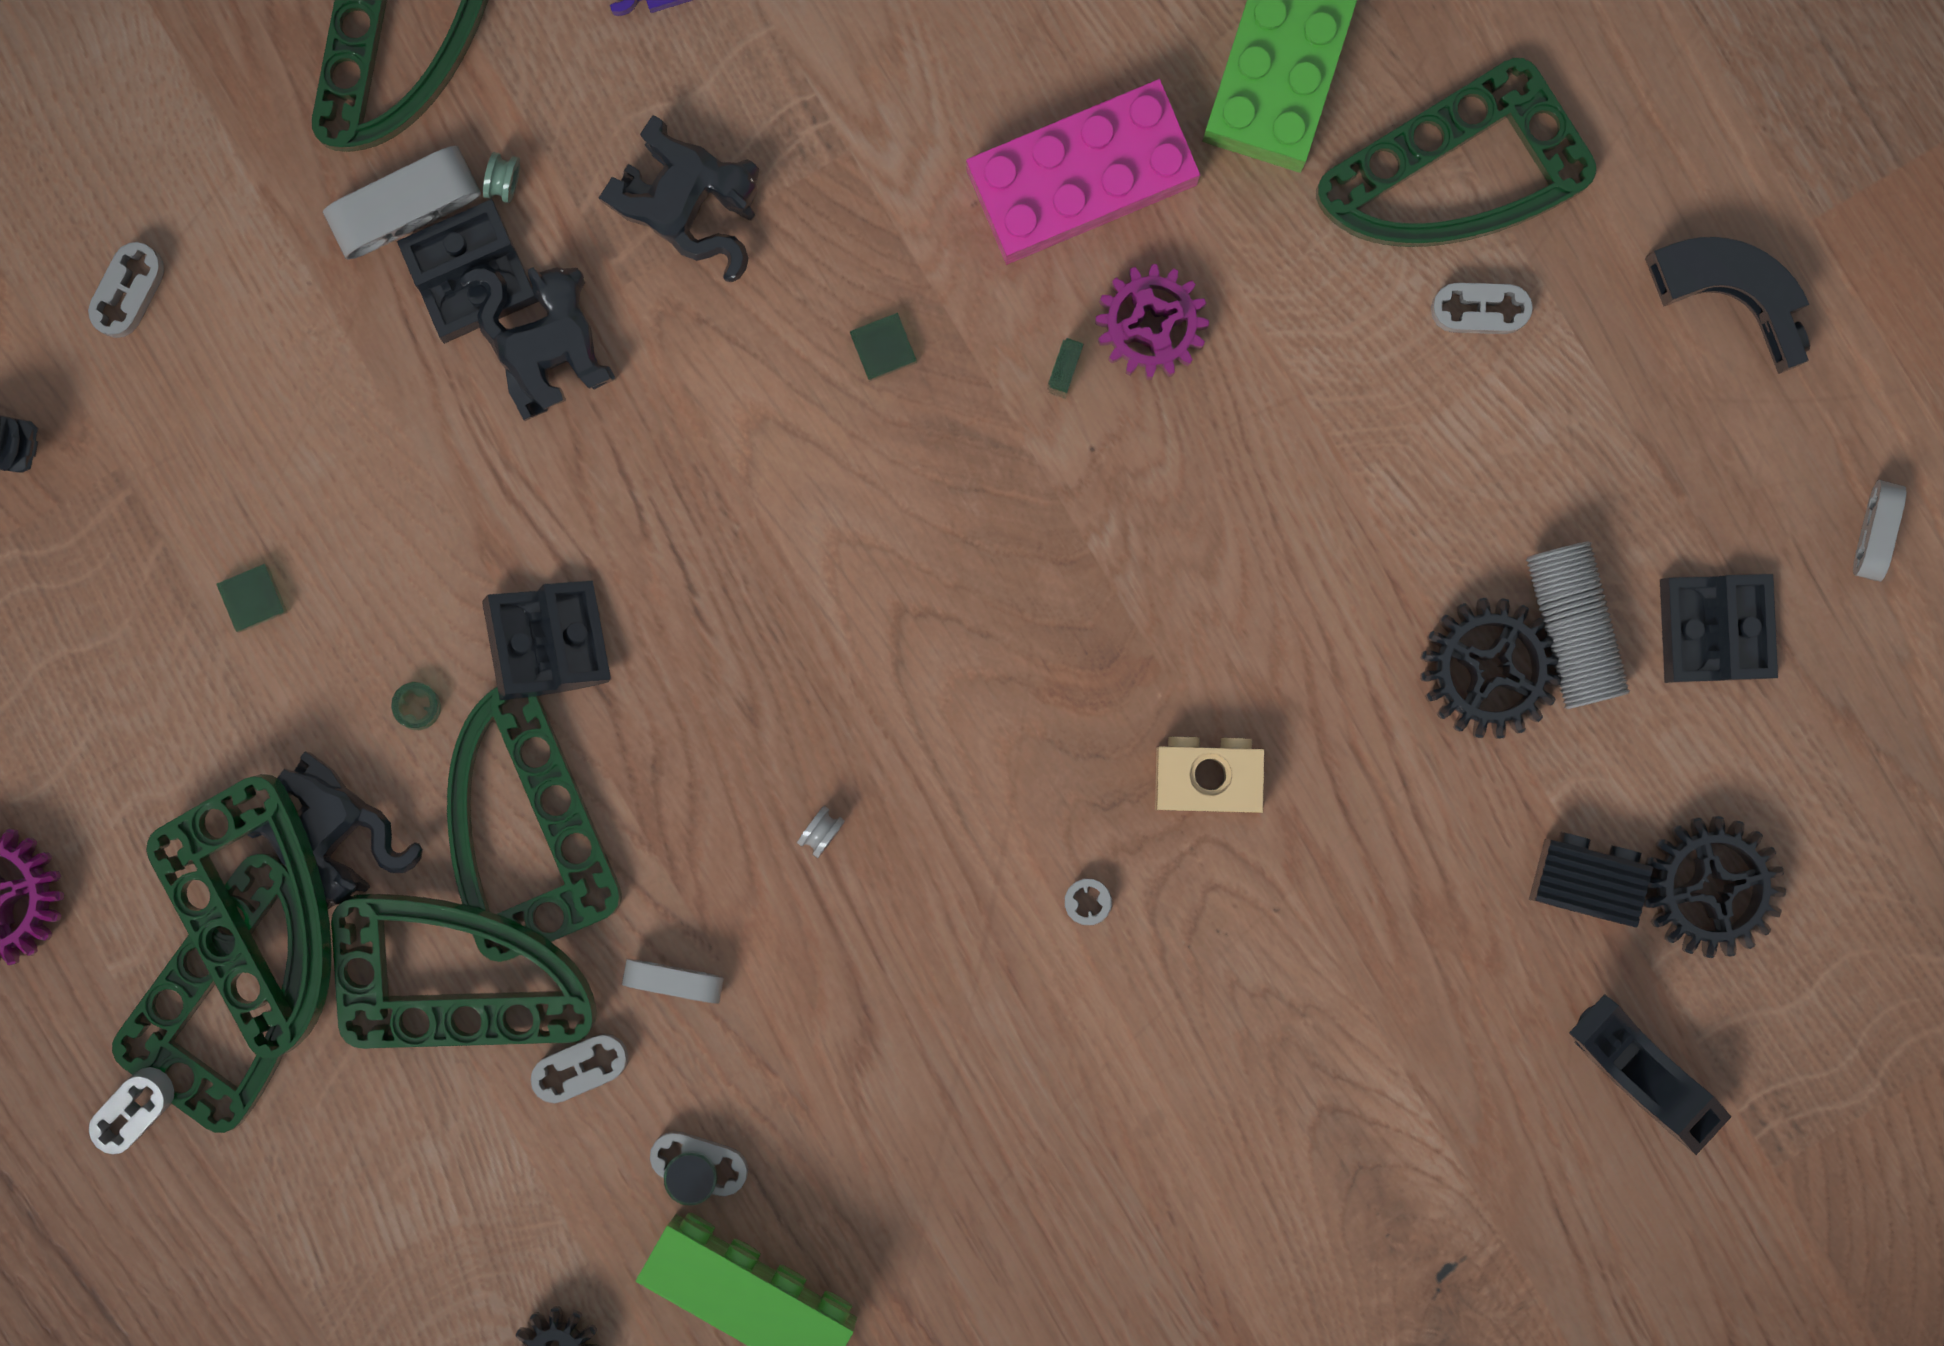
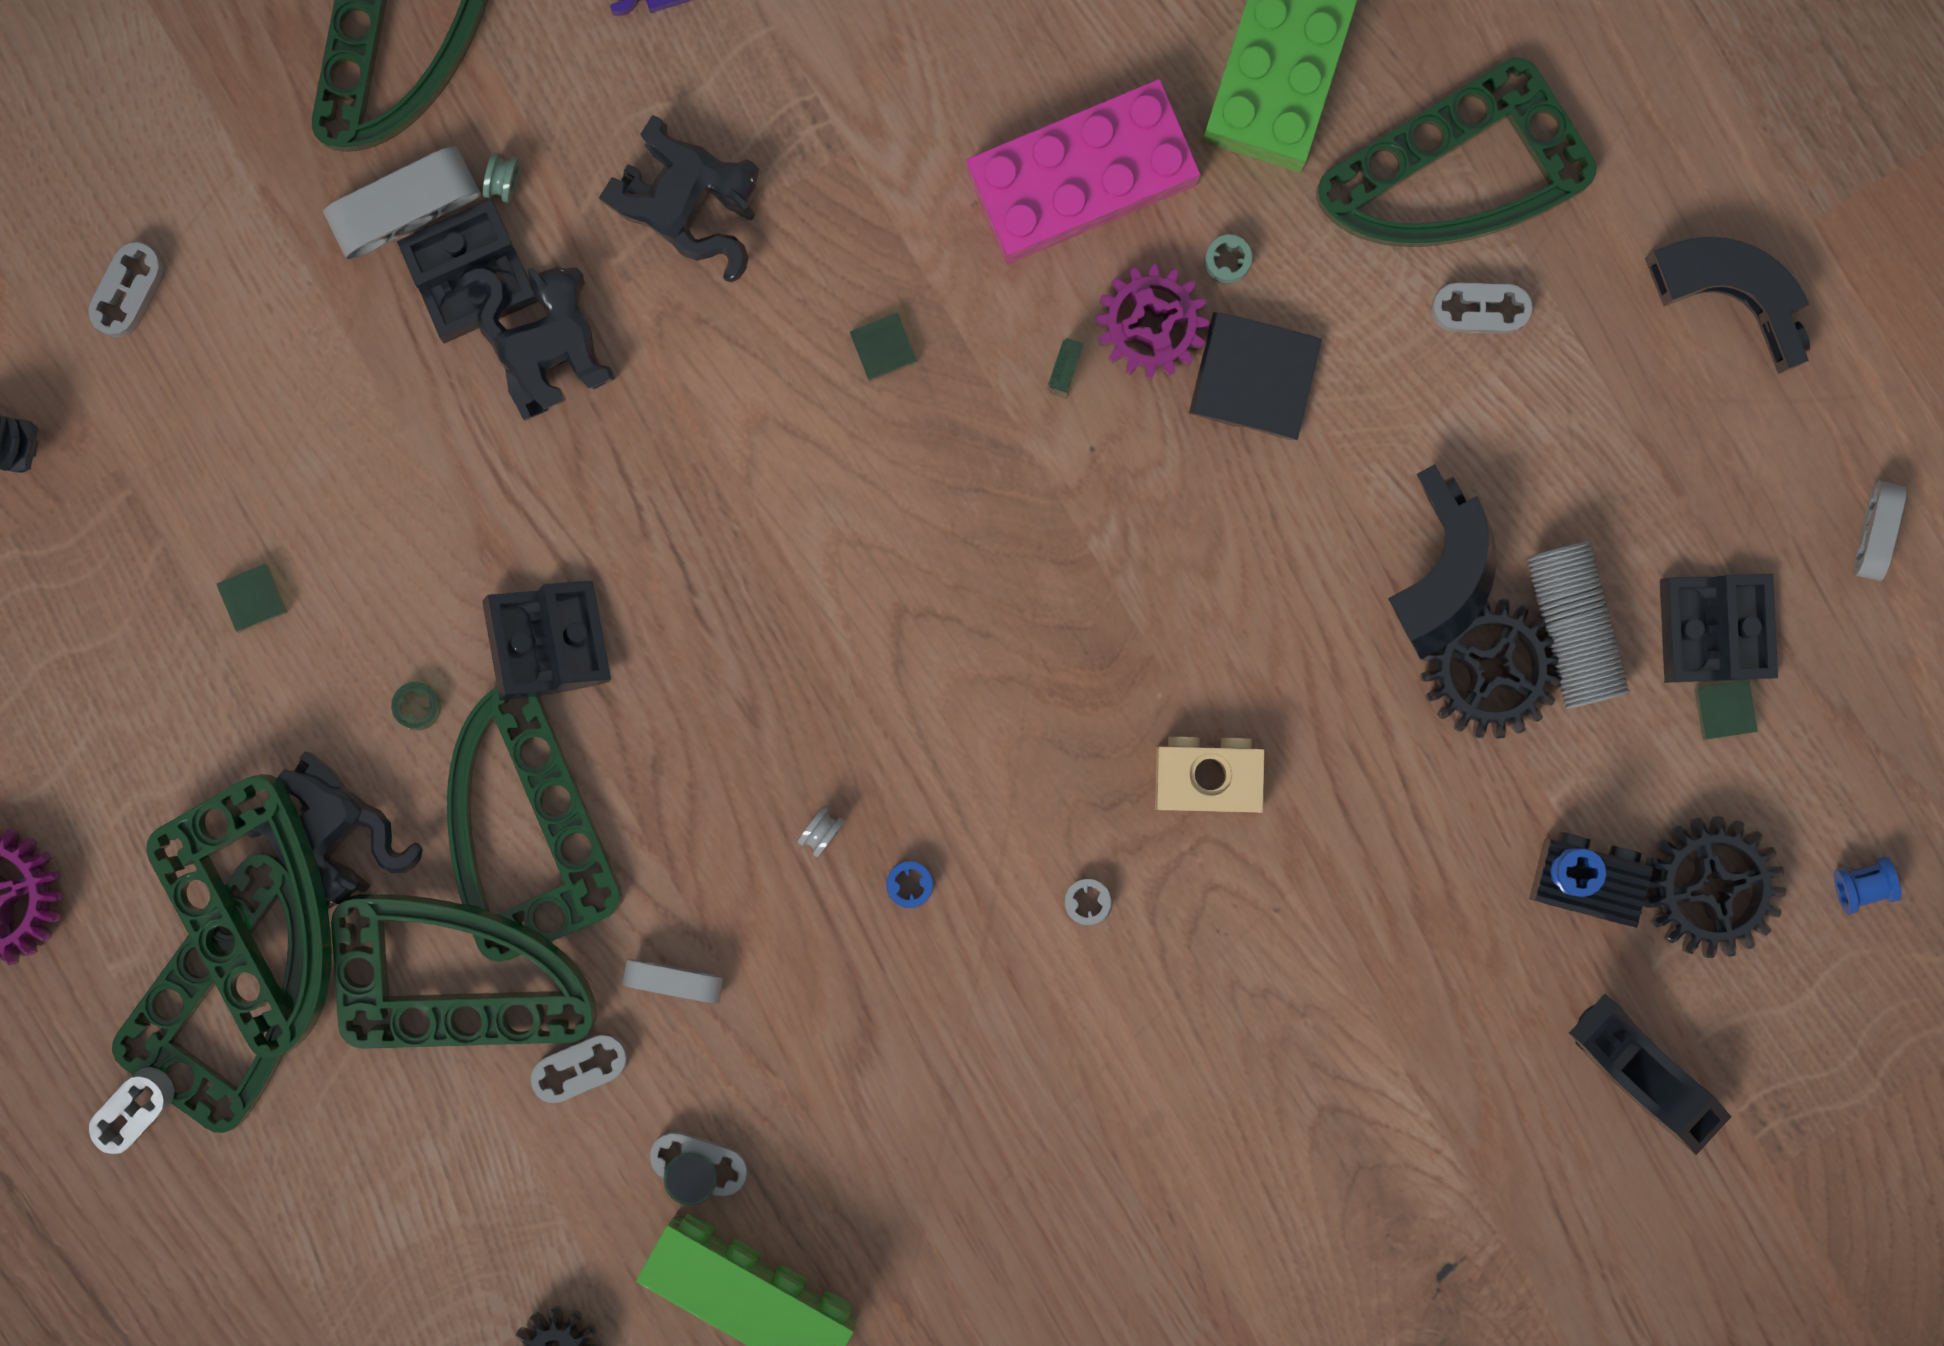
(925, 881): none -> blue bush
(1232, 244): none -> sand green bush
(1255, 376): none -> black slope
(1460, 584): none -> black arch
(1587, 886): none -> blue bush
(1725, 710): none -> clear green tile
(1867, 885): none -> blue bush

